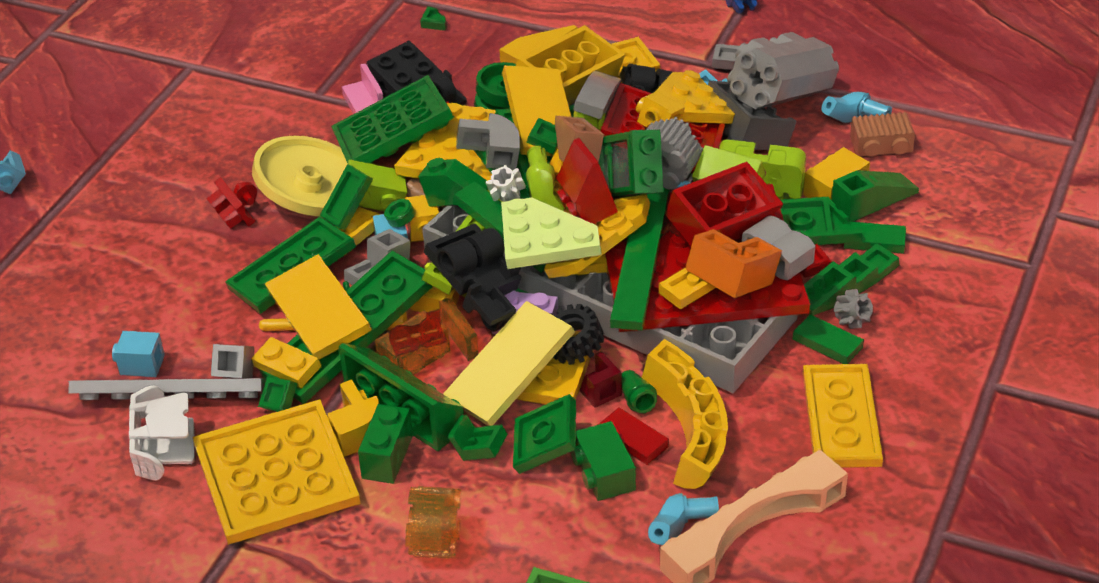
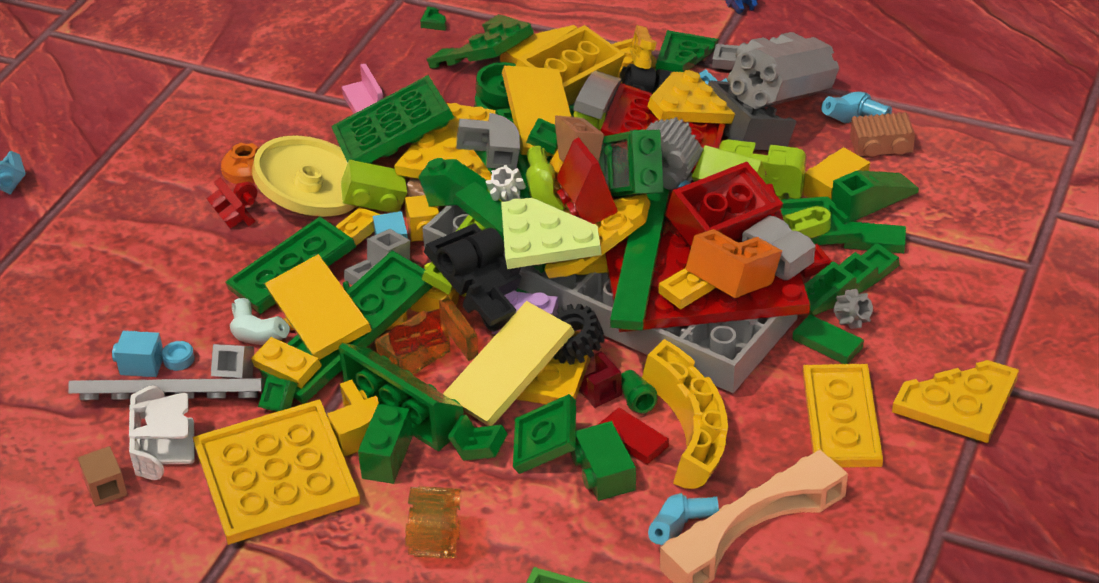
(102, 476): none -> medium nougat brick
(178, 355): none -> medium azure tile
(236, 167): none -> orange piece
(252, 329): none -> light aqua arm
(346, 197): green tile -> none
(399, 213): green tile -> none
(406, 65): black plate -> none
(499, 36): none -> green wing
(642, 47): none -> yellow plate
(657, 107): yellow brick -> none
(683, 51): none -> green wing
(810, 221): none -> lime beam
(960, 400): none -> yellow plate

